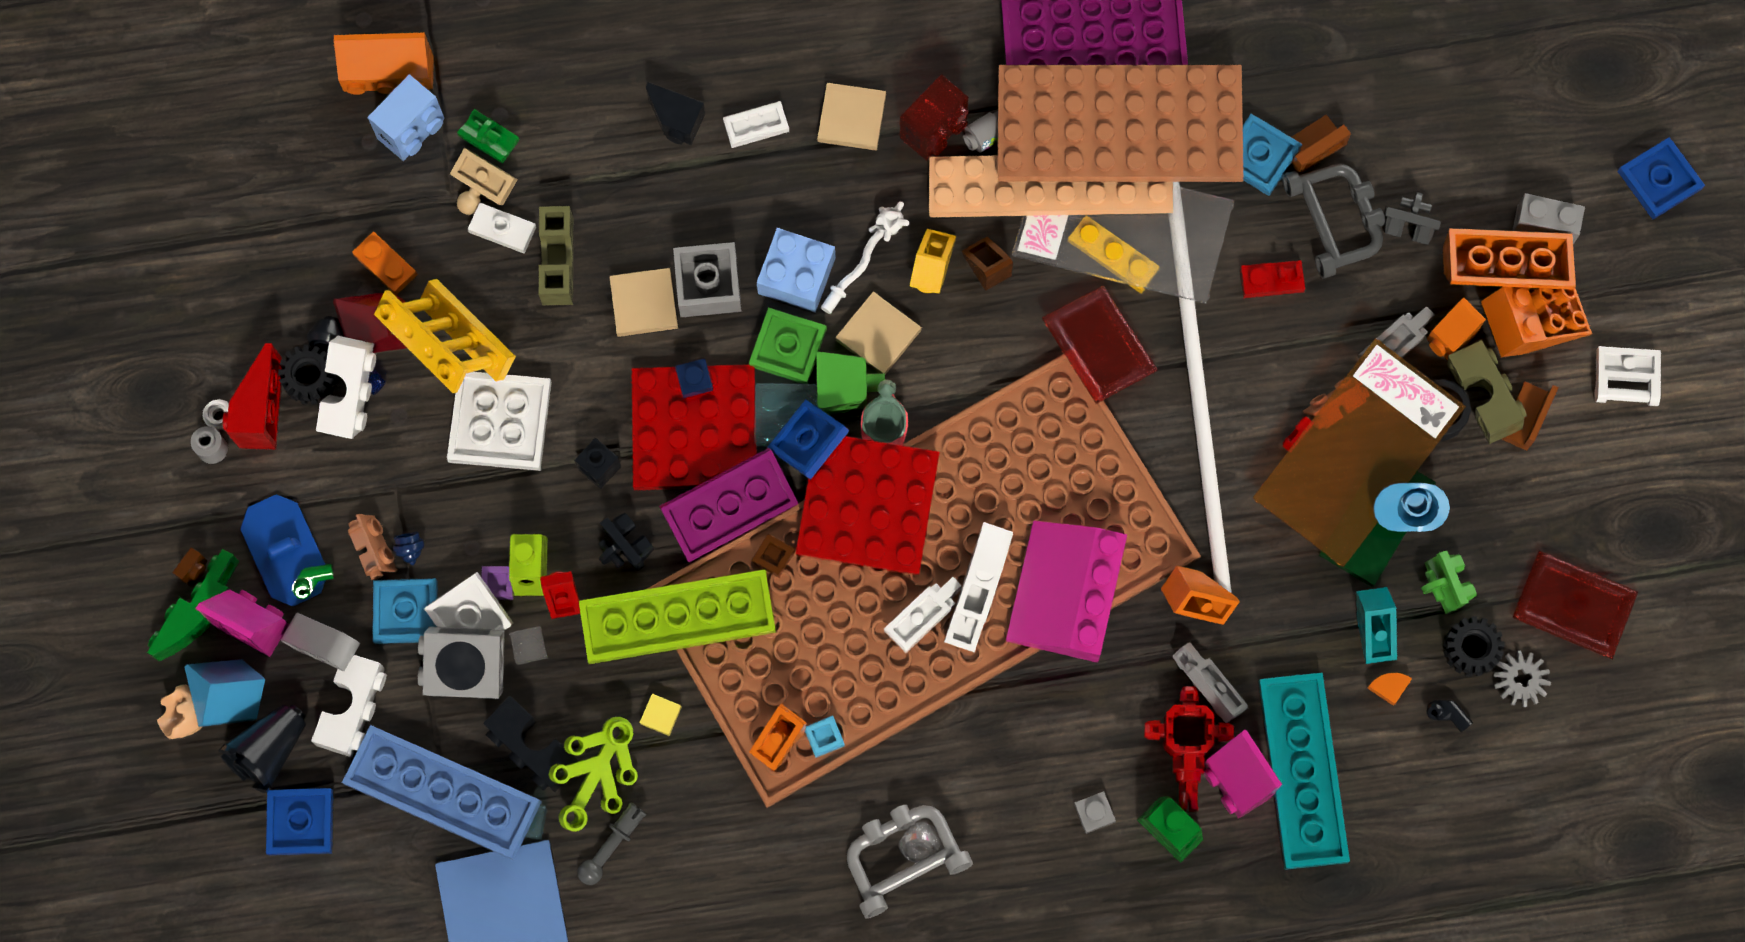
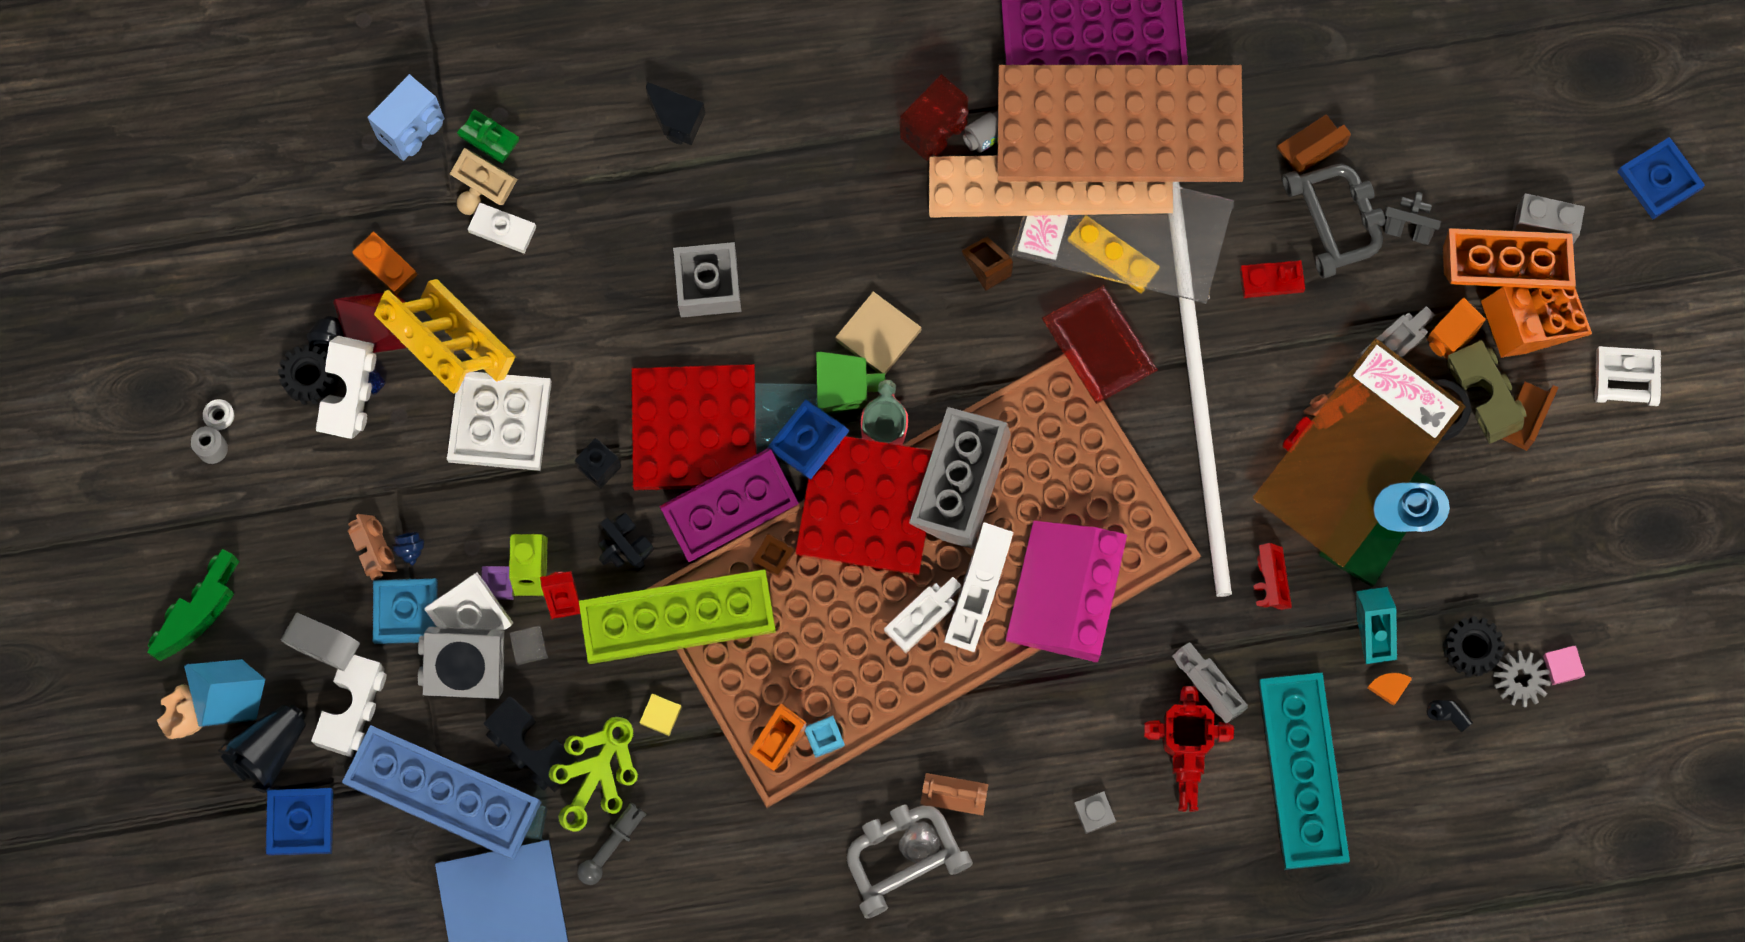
(191, 567): reddish brown plate -> none
(245, 620): dark pink slope -> none
(255, 405): red slope -> none
(281, 546): blue shield -> none
(309, 578): green arm -> none
(382, 61): orange slope -> none
(557, 255): olive arch -> none
(643, 302): tan tile -> none
(694, 378): dark blue plate -> none
(756, 124): white plate -> none
(787, 346): bright green plate -> none
(796, 270): light blue brick -> none
(851, 116): tan tile -> none
(887, 224): white piece -> none
(932, 261): yellow slope -> none
(954, 794): none -> nougat hinge
(960, 477): none -> light grey slope
(1172, 827): green torso -> none
(1198, 596): orange slope -> none
(1241, 775): dark pink slope -> none
(1266, 154): dark azure tile -> none
(1272, 565): none -> red plate
(1445, 582): bright green hips -> none
(1564, 665): none -> bright pink tile
(1575, 604): clear red piece -> none

